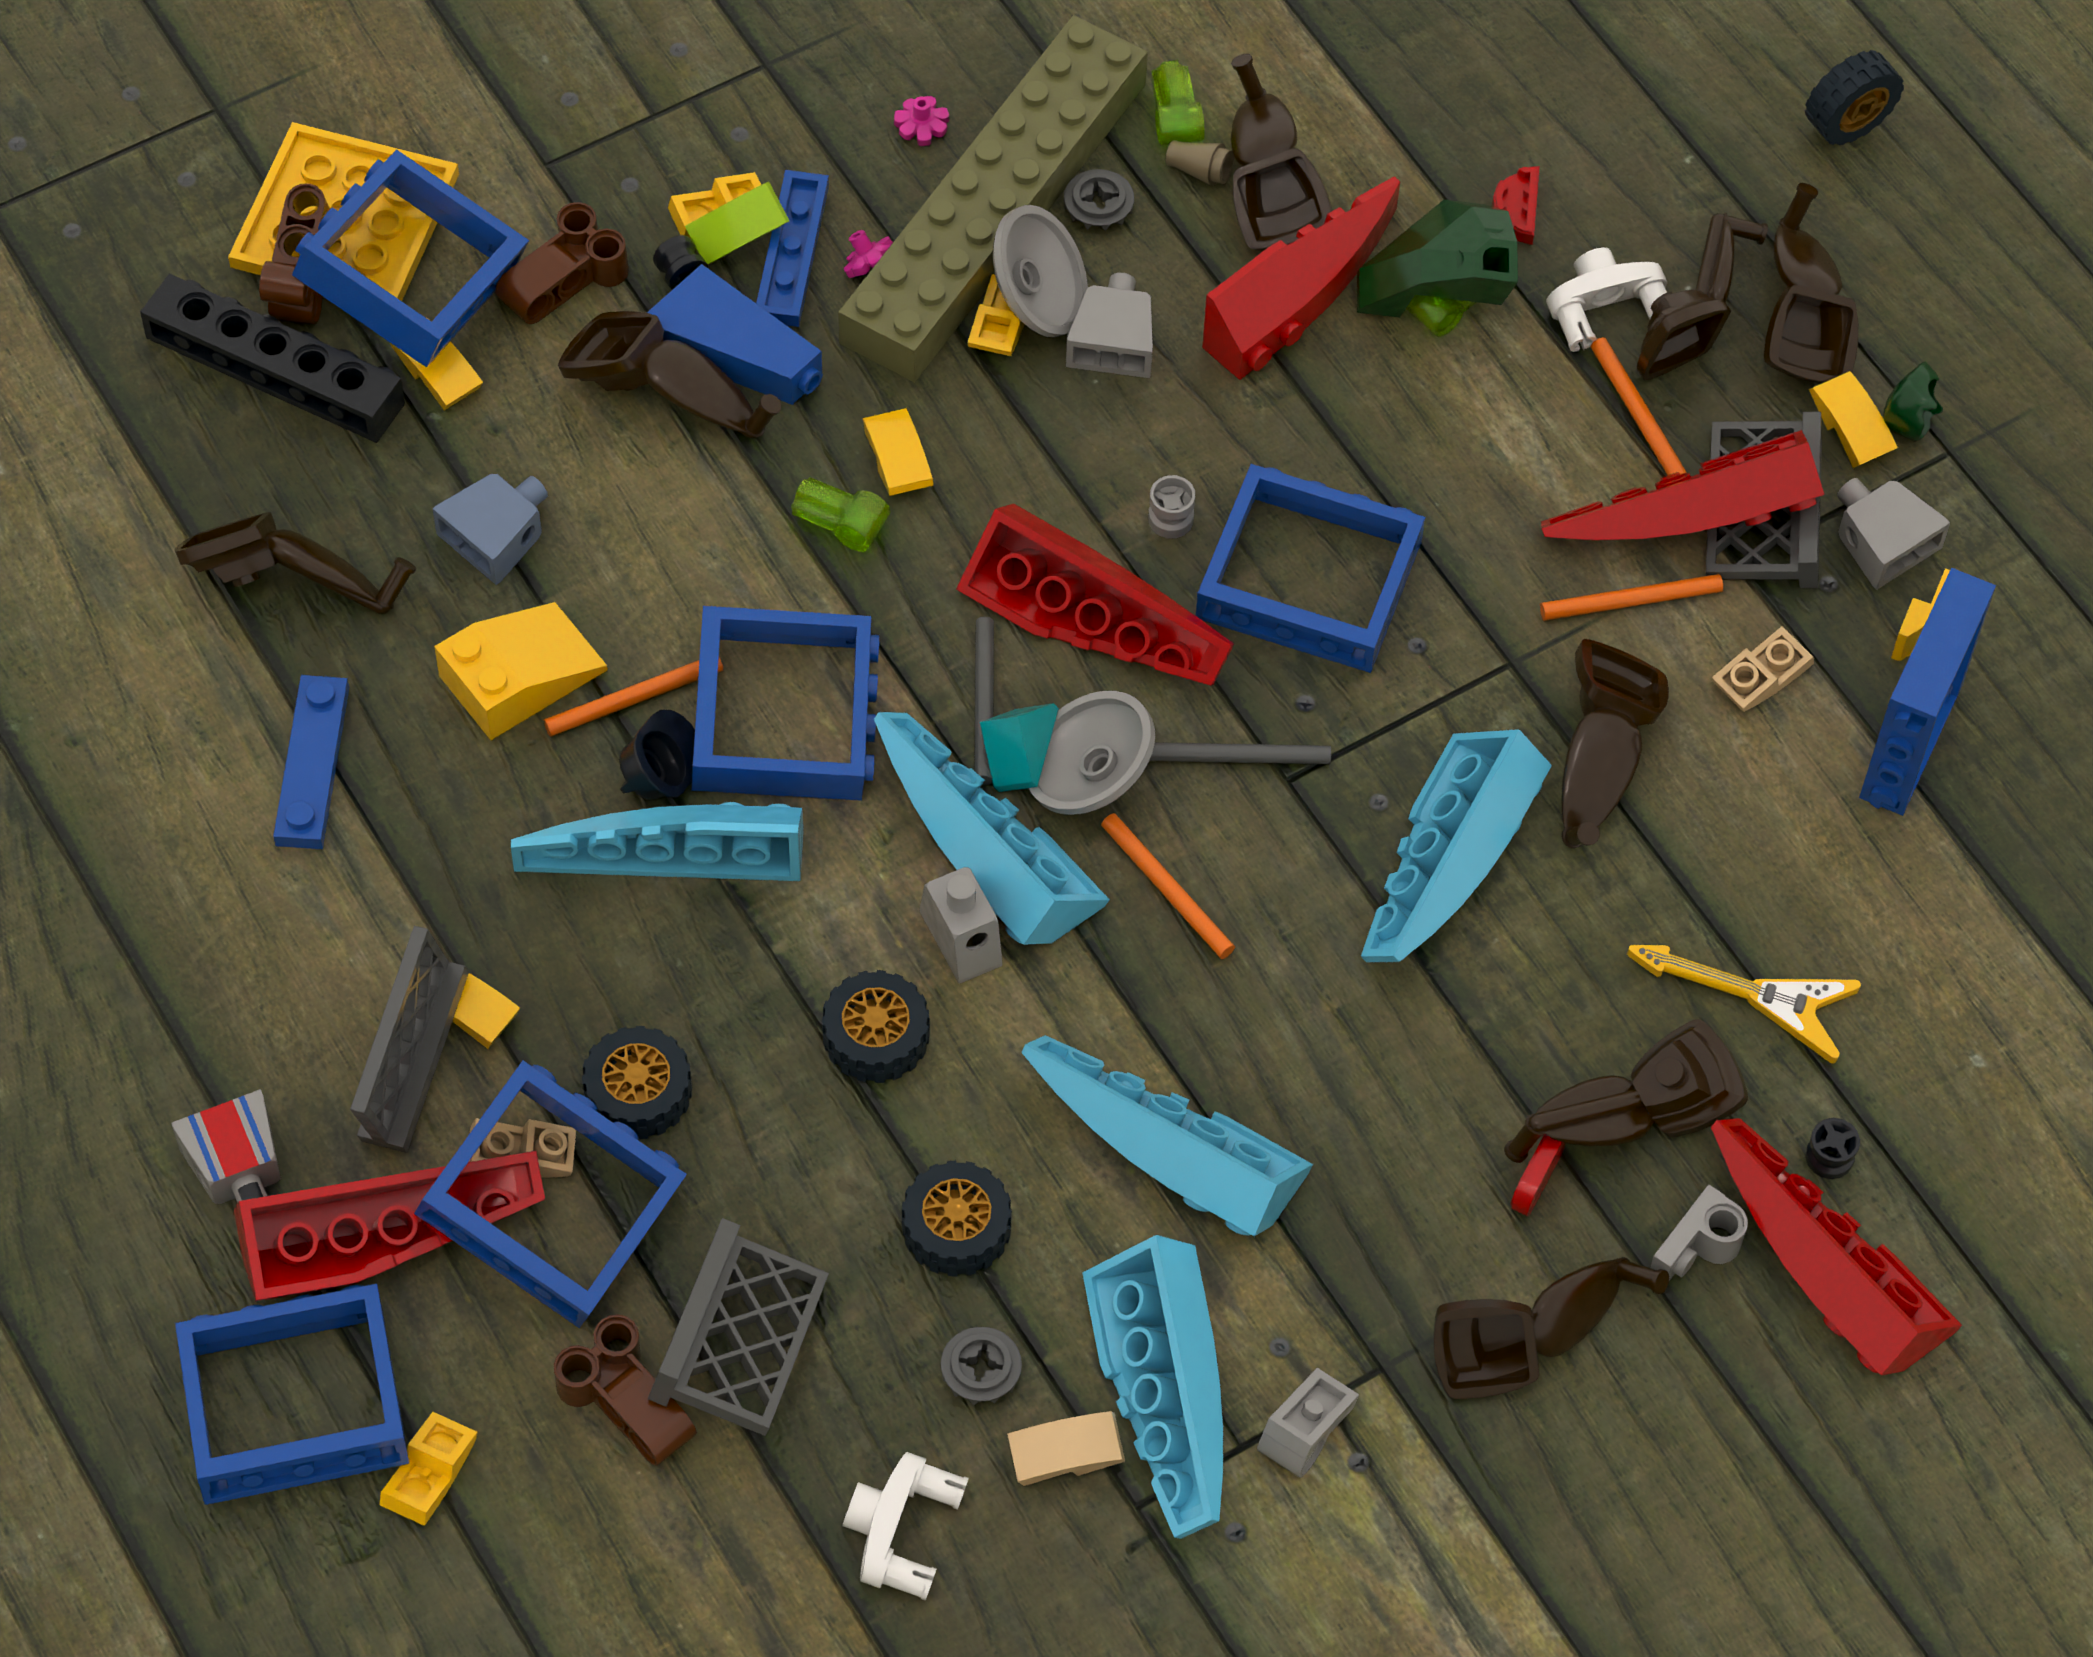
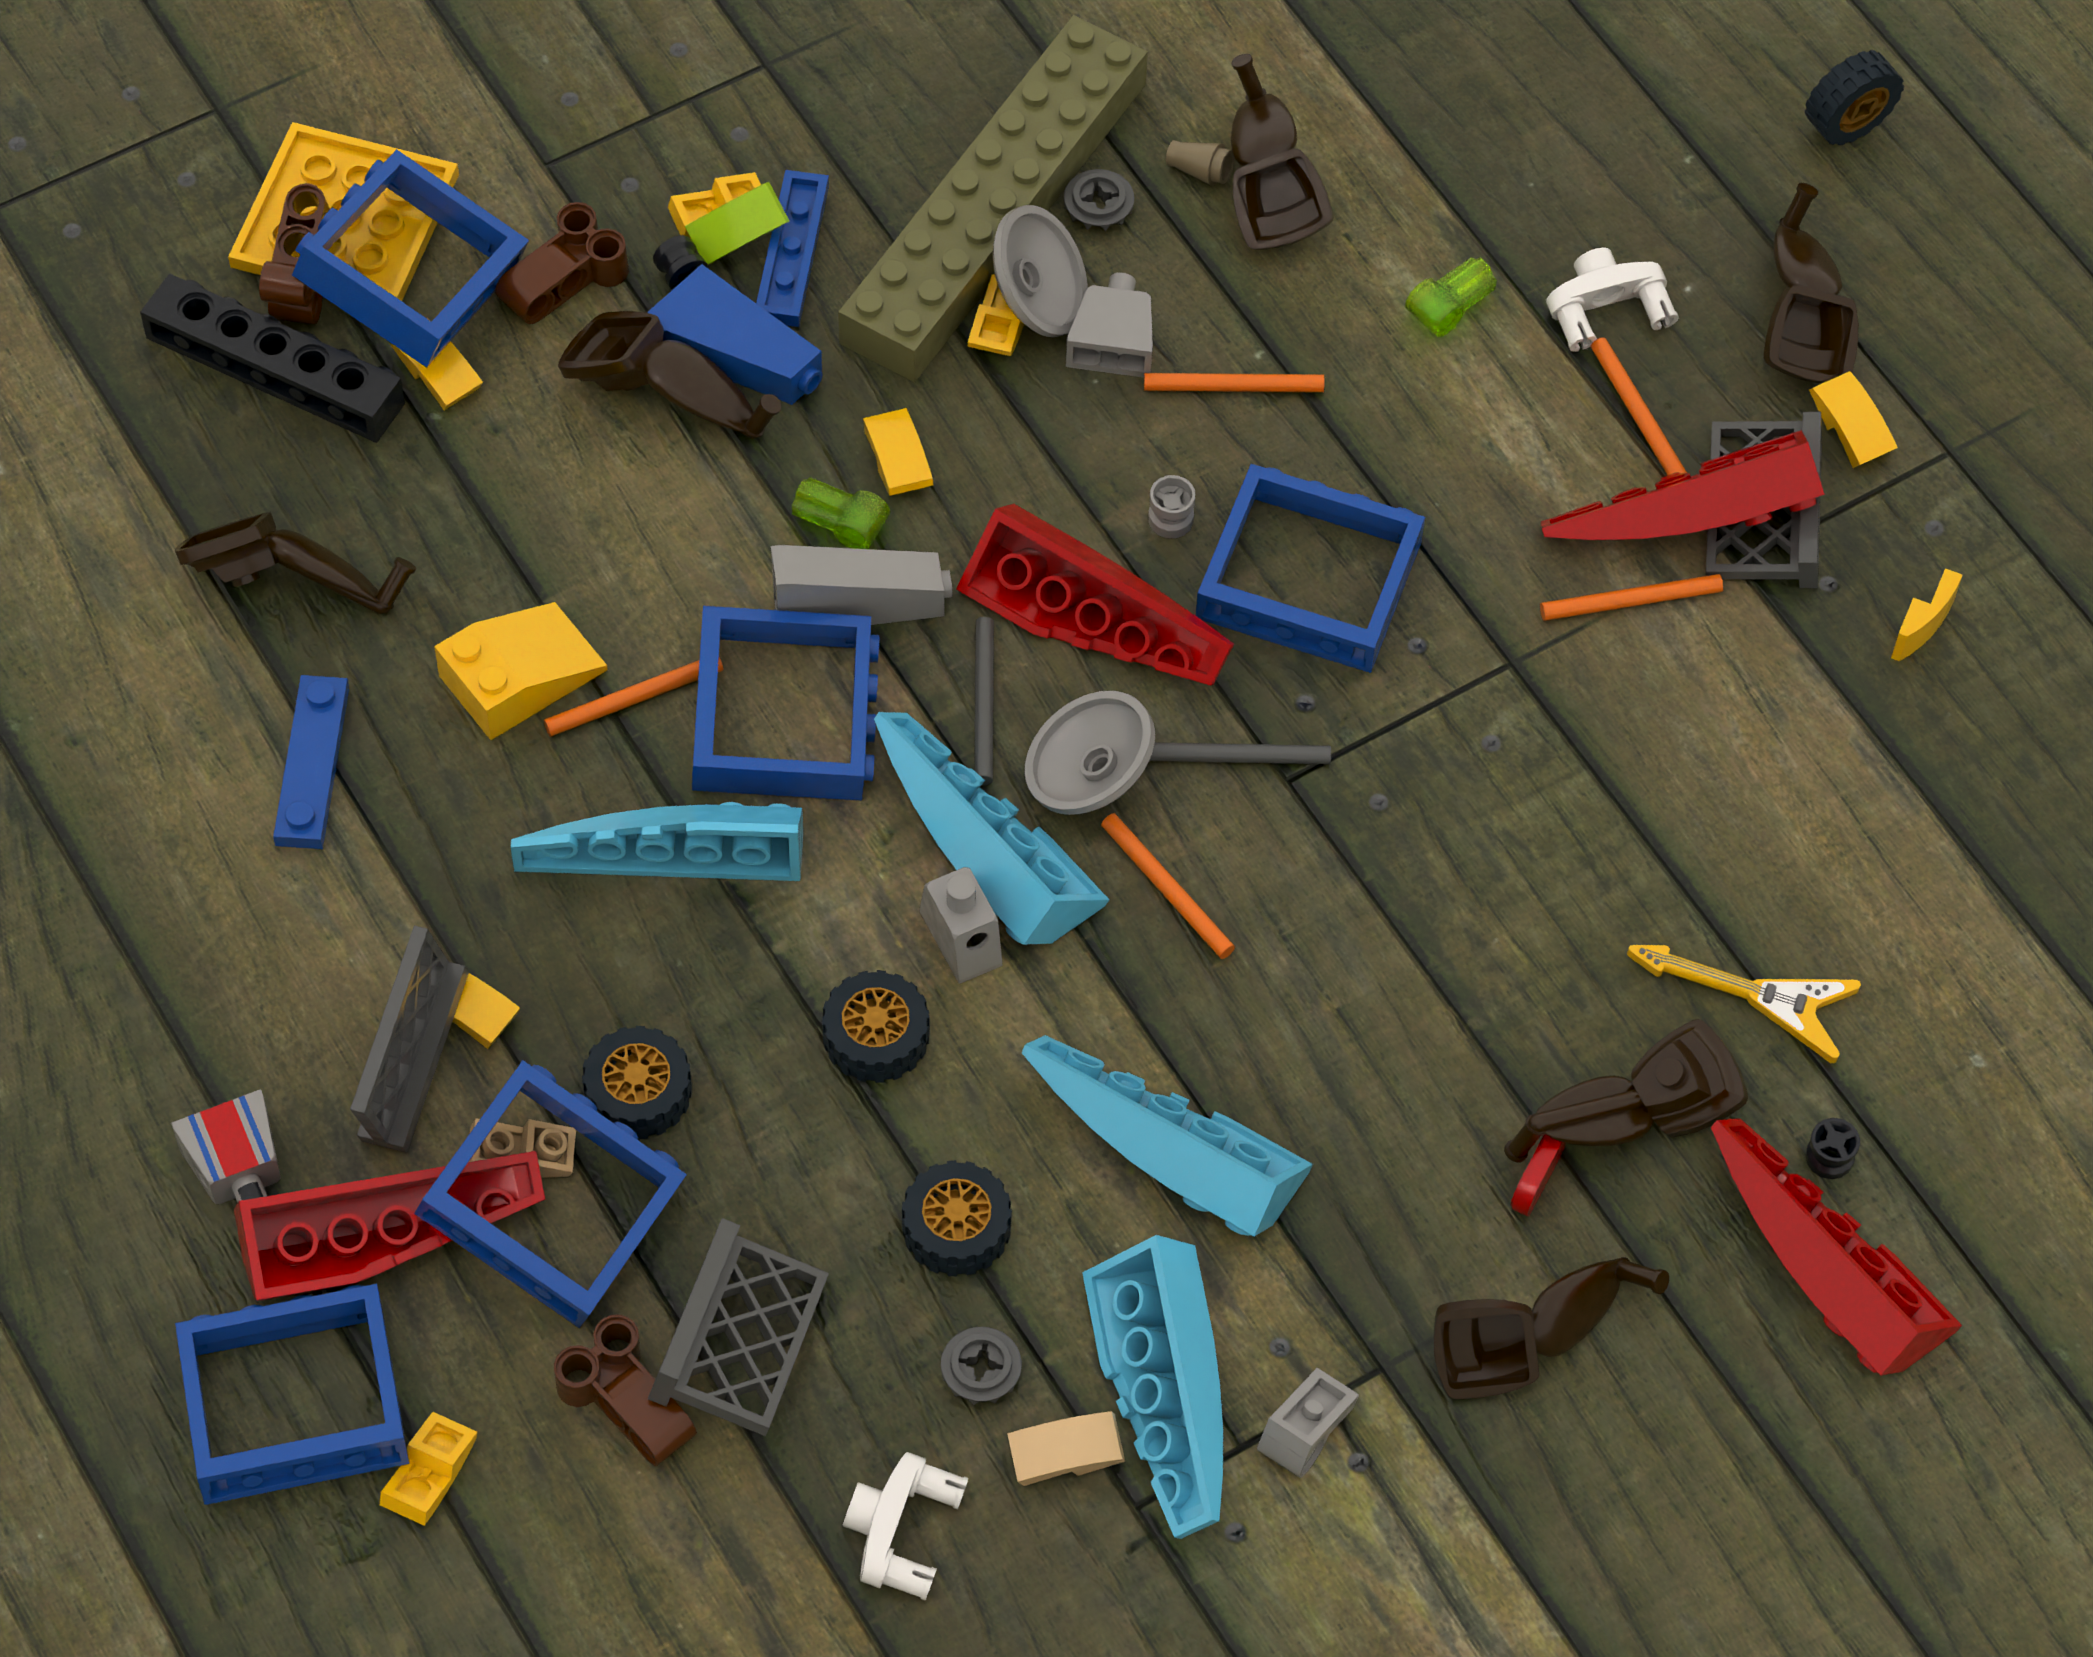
(492, 523): sand blue torso -> none
(659, 757): black piece -> none
(860, 582): none -> light grey slope
(865, 253): dark pink plant -> none
(921, 119): dark pink plant -> none
(1018, 745): teal slope -> none
(1176, 111): clear neon green piece -> none
(1234, 382): none -> orange bar
(1294, 283): red wedge -> none
(1449, 254): dark green brick -> none
(1457, 835): medium azure wedge -> none
(1519, 197): red tile -> none
(1607, 745): dark brown piece -> none
(1690, 320): dark brown piece -> none
(1695, 1237): light grey plate -> none
(1764, 671): tan slope -> none
(1888, 529): light grey torso -> none
(1913, 403): dark green hair -> none
(1926, 691): blue window -> none

